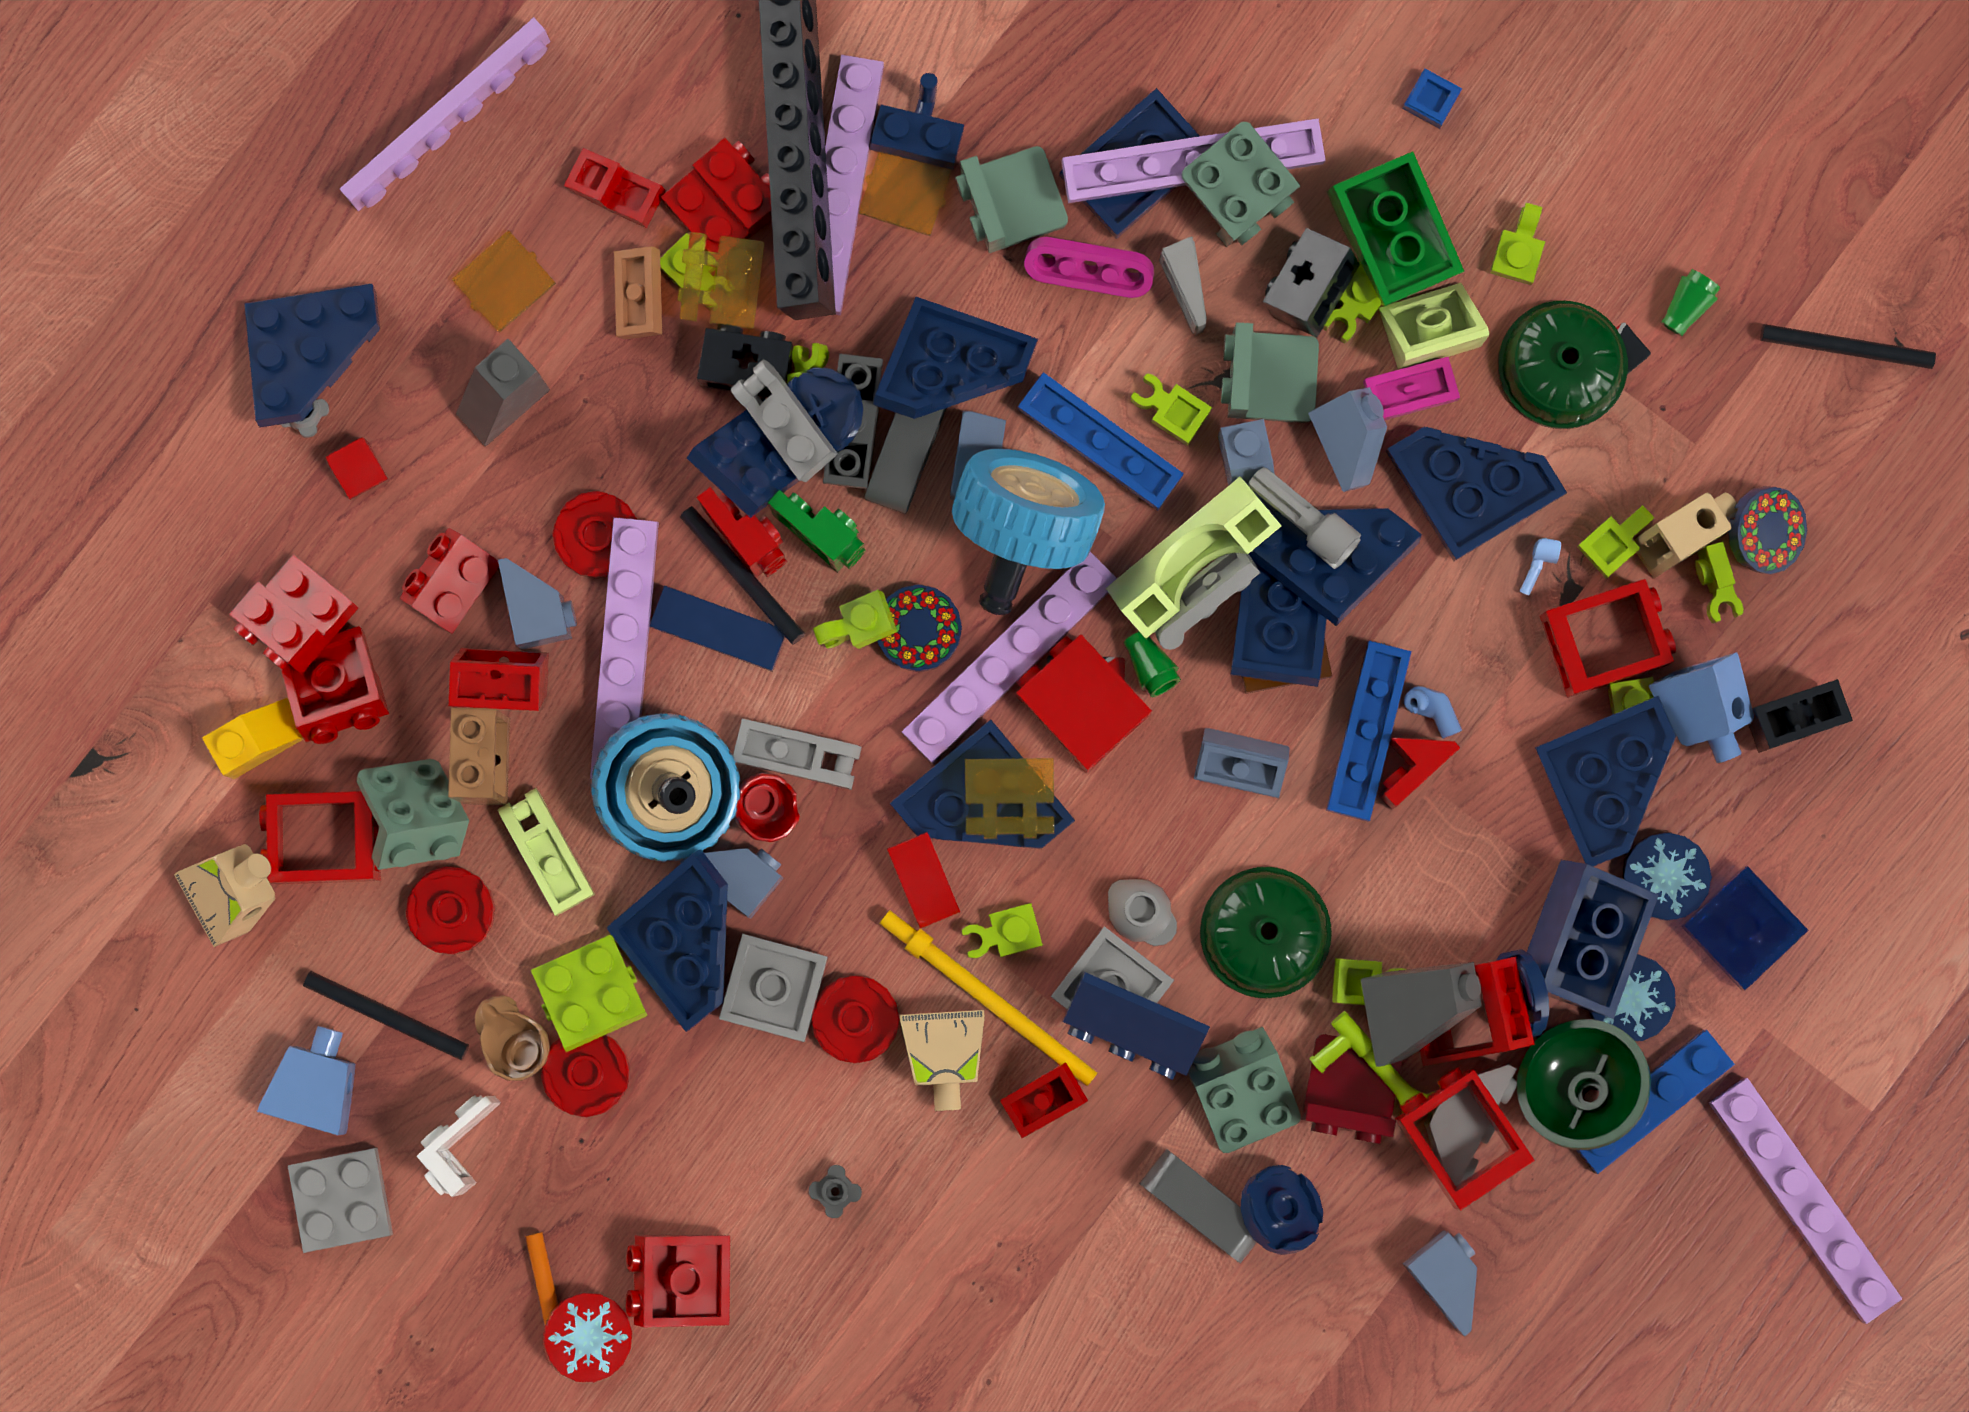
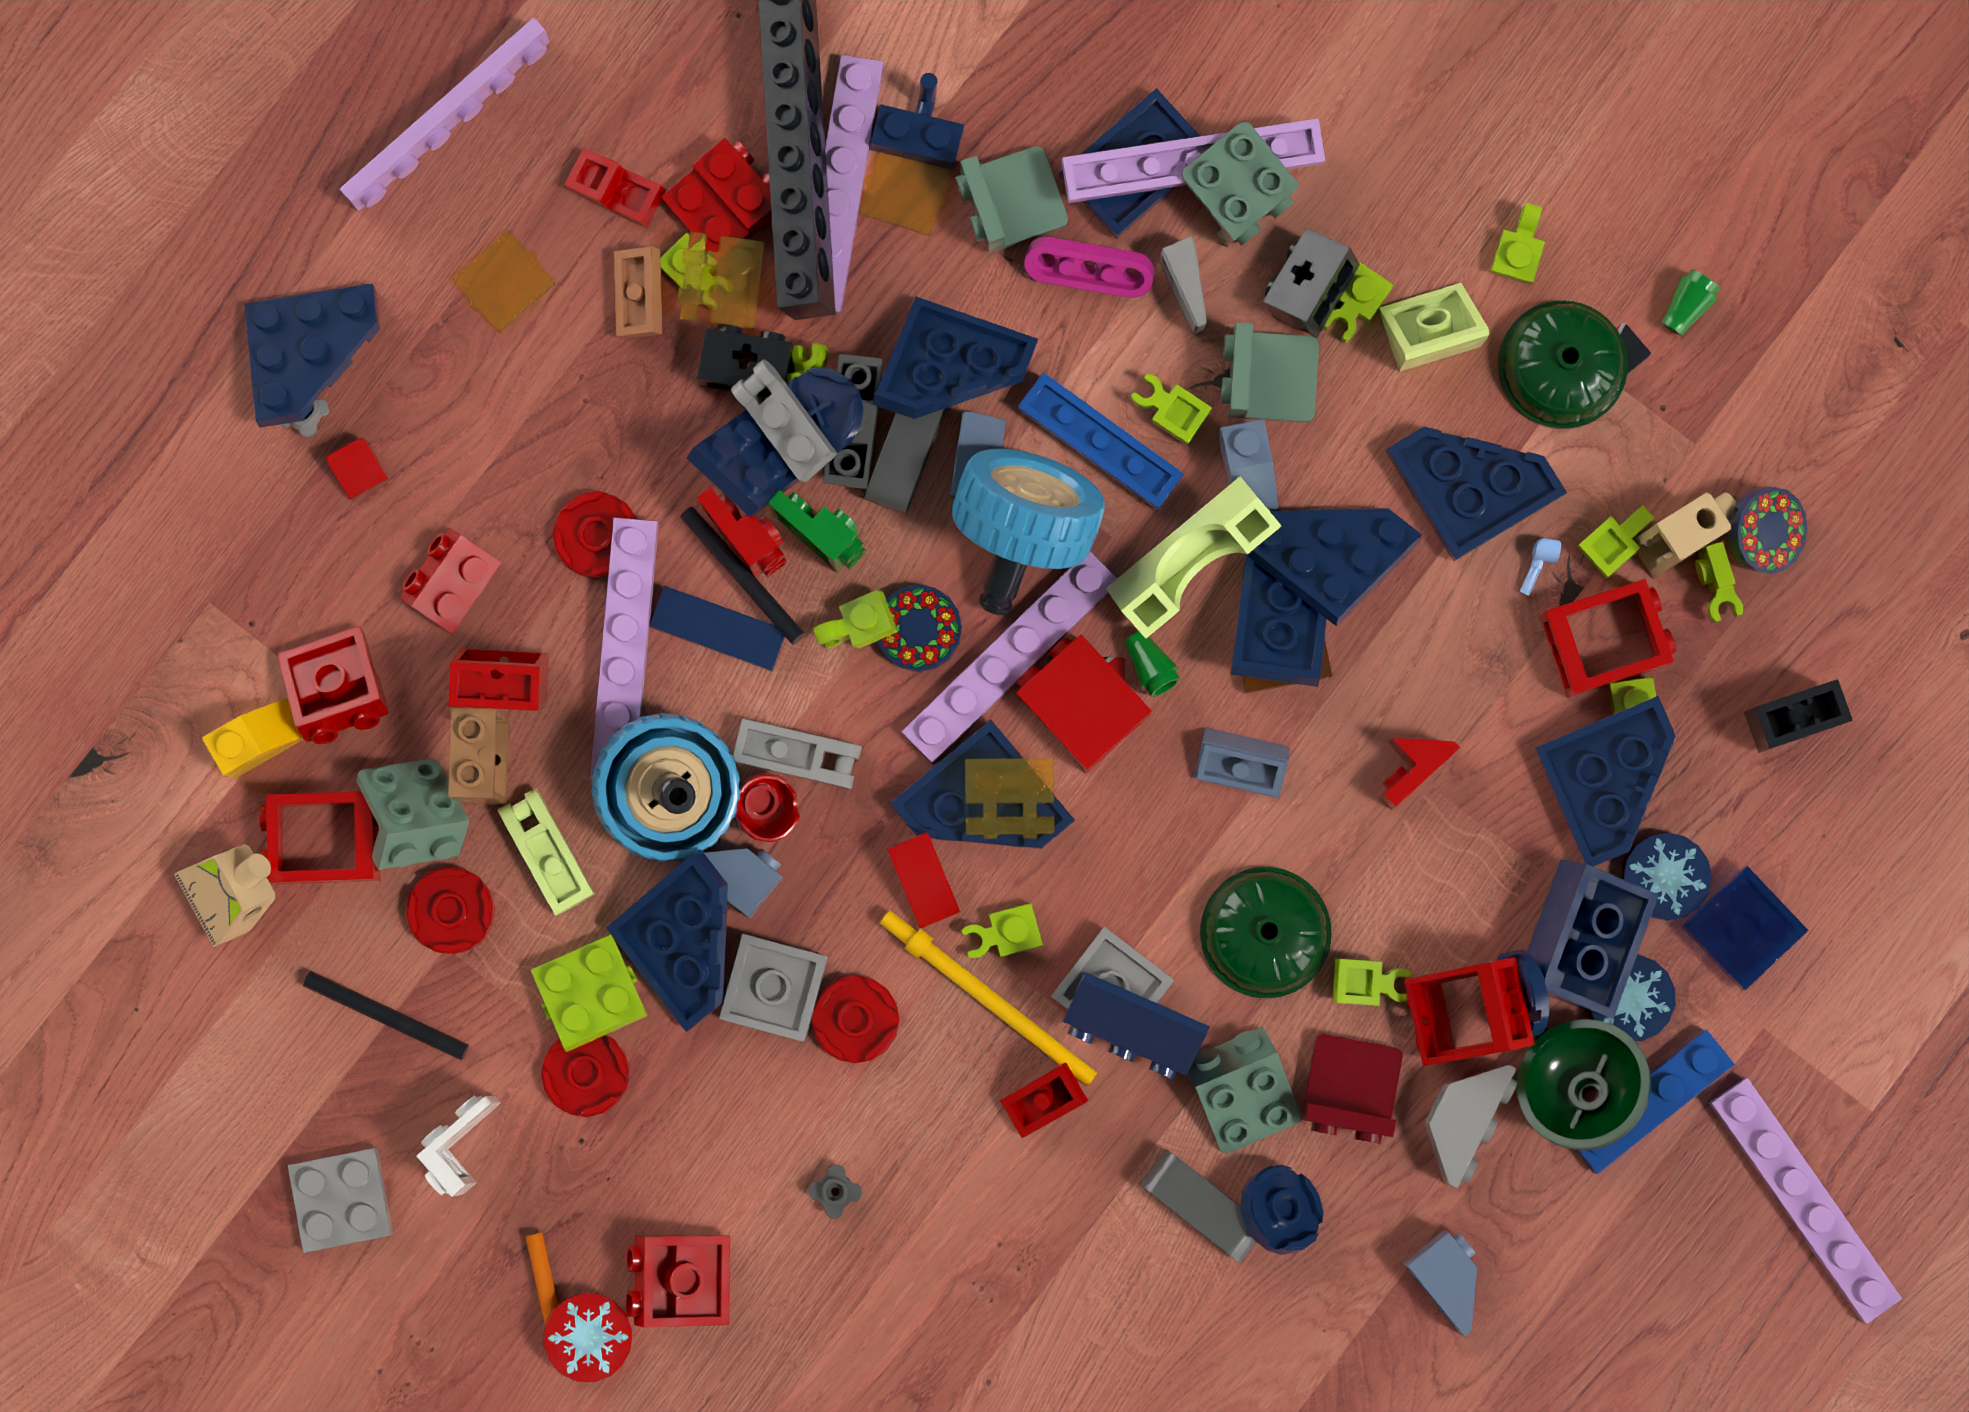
(293, 615): plate -> none
(313, 1085): medium blue torso -> none
(500, 392): dark grey slope -> none
(509, 1040): medium nougat hair -> none
(535, 608): sand blue slope -> none
(944, 1052): tan torso -> none
(1141, 912): light grey piece -> none
(1205, 593): light grey plate -> none
(1326, 535): light grey piece -> none
(1351, 435): sand blue slope -> none
(1353, 1036): lime piece -> none
(1368, 731): blue plate -> none
(1395, 229): green slope -> none
(1415, 388): dark pink plate -> none
(1417, 1006): dark grey slope -> none
(1432, 98): blue tile -> none
(1433, 705): medium blue arm -> none
(1489, 1176): red window -> none
(1707, 704): medium blue torso -> none
(1847, 346): black bar -> none

